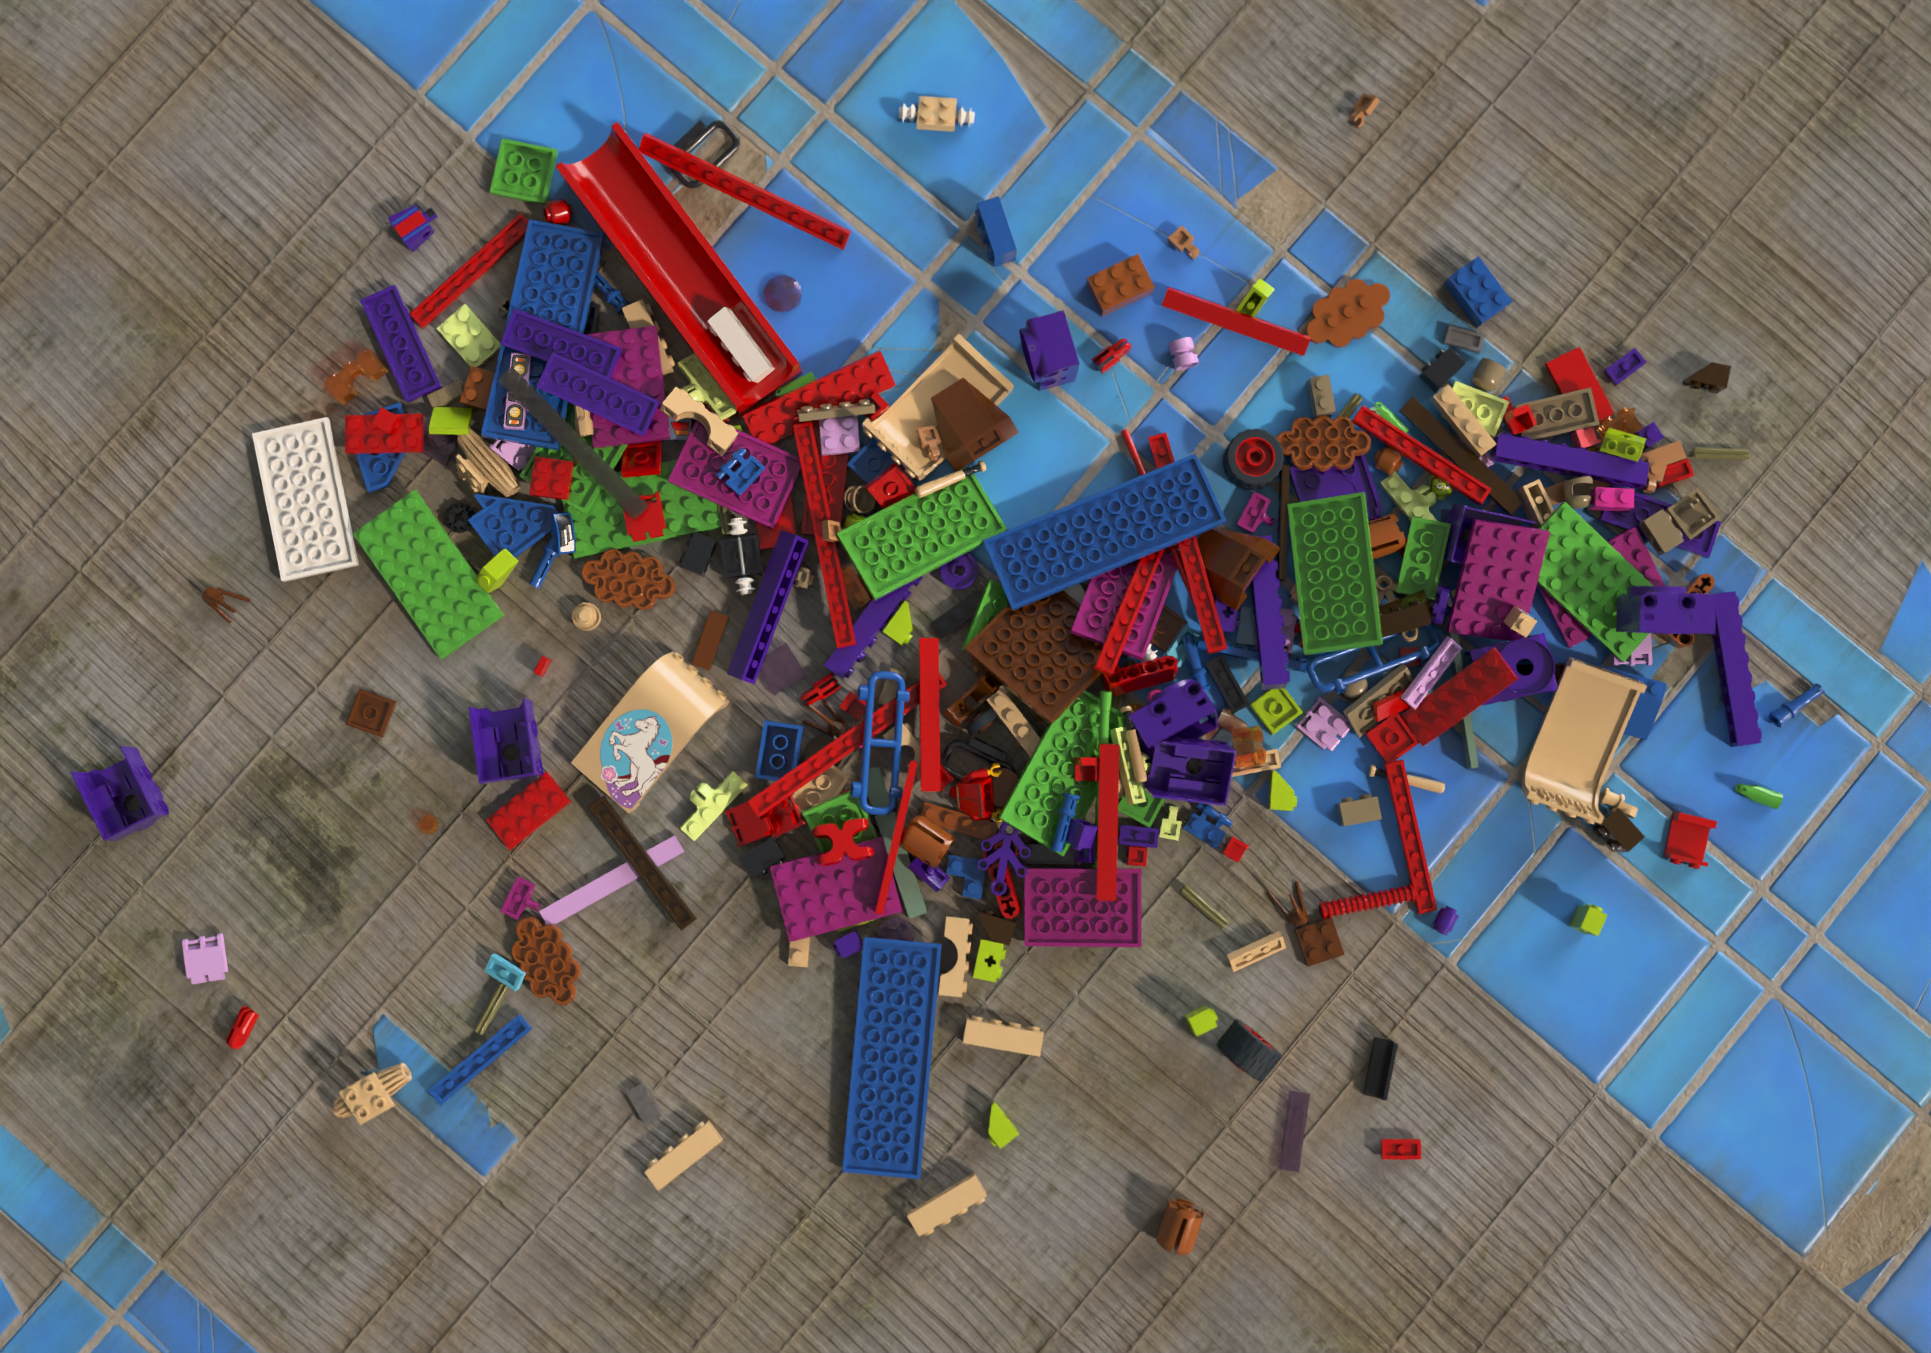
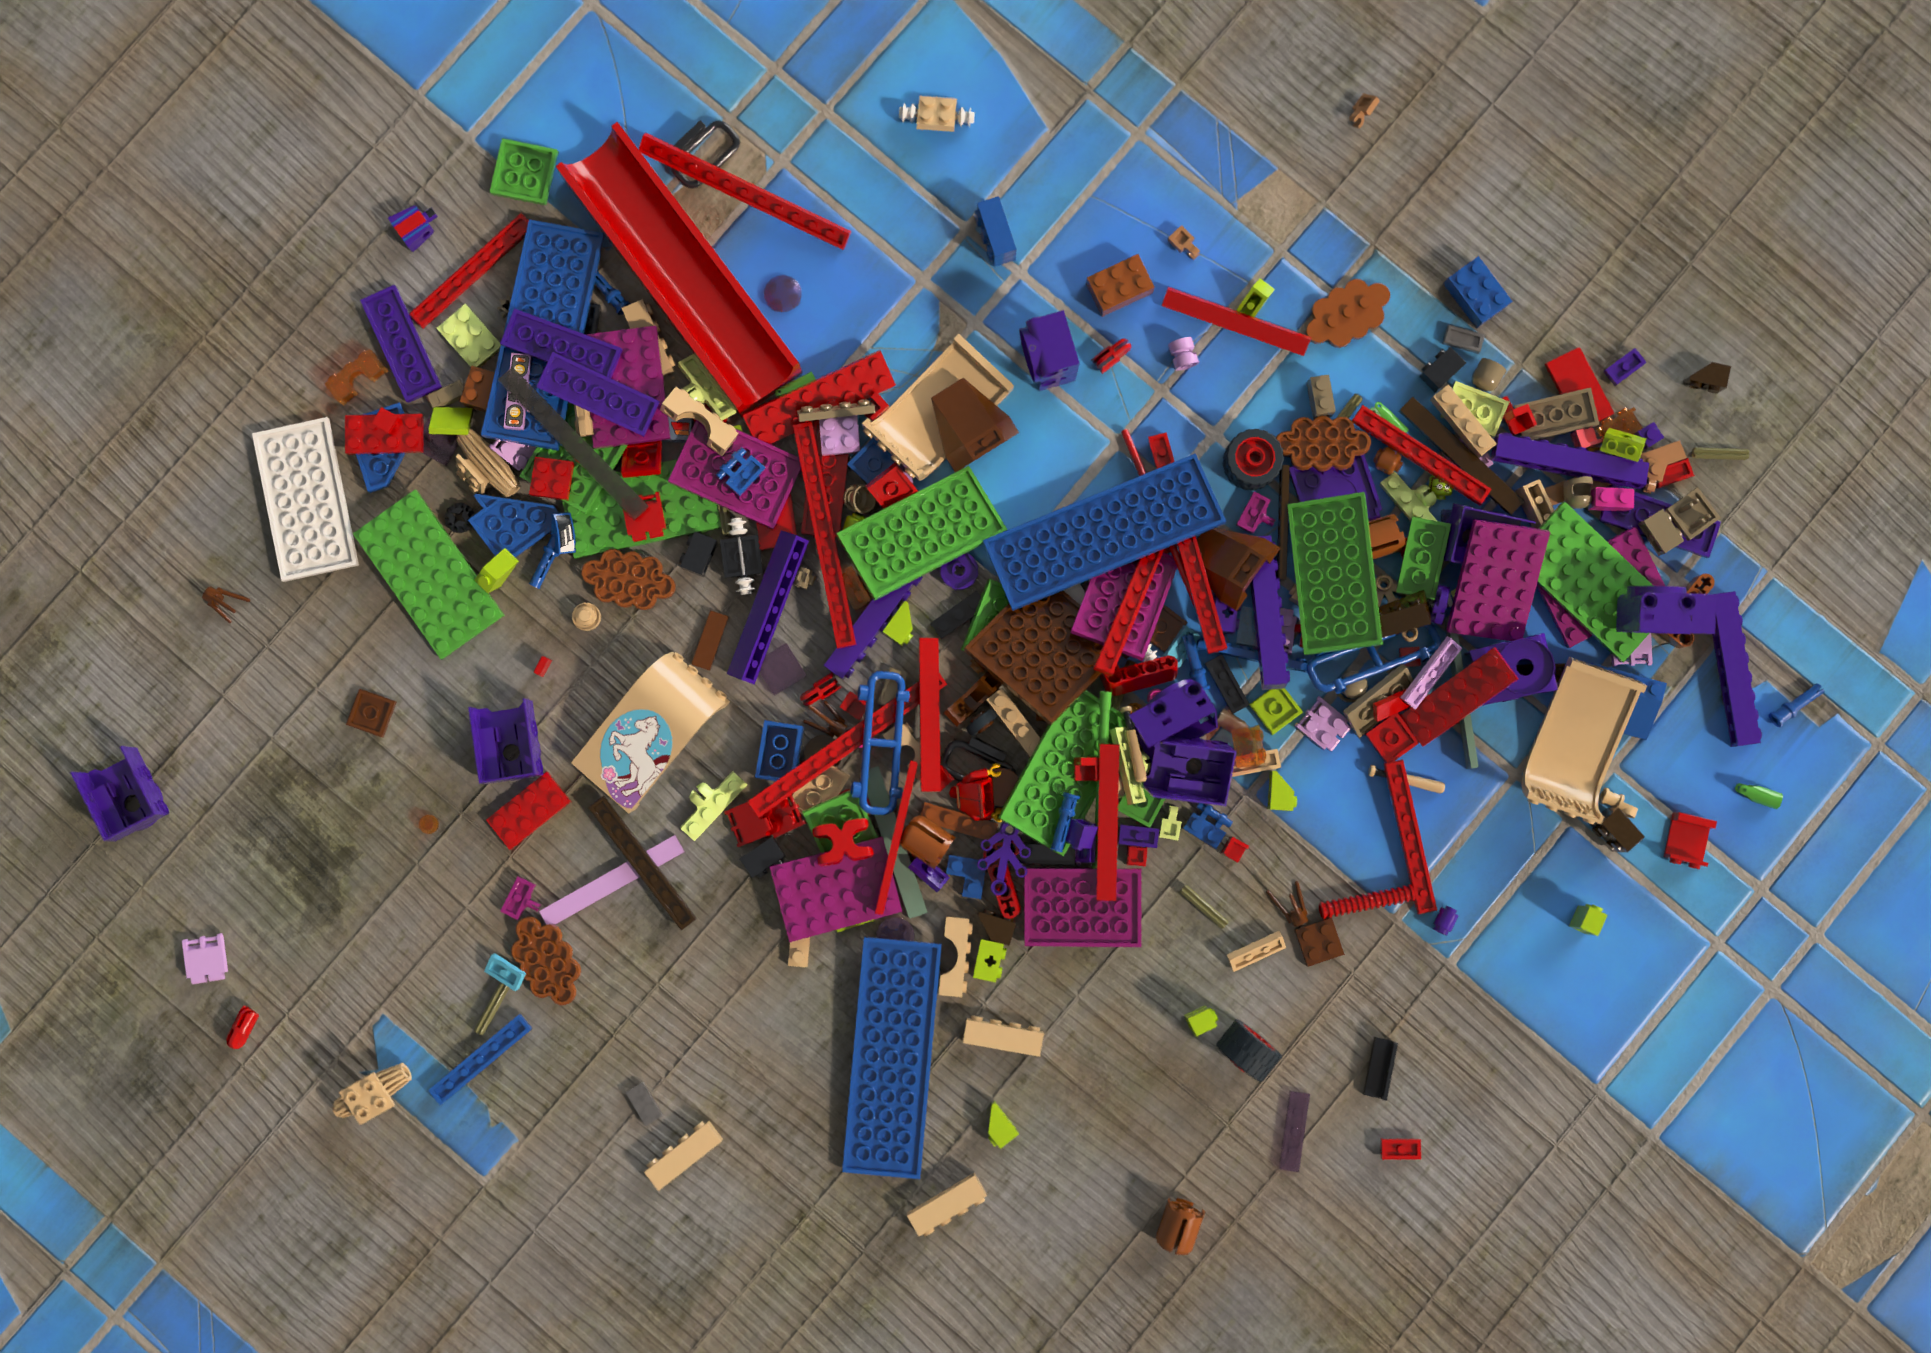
(557, 211): red head -> none
(741, 345): white brick -> none
(830, 529): medium nougat plate -> none
(848, 944): dark purple brick -> none
(929, 439): medium nougat plate -> none
(937, 484): tan piece -> none
(1358, 811): dark tan brick -> none
(1520, 621): tan brick -> none

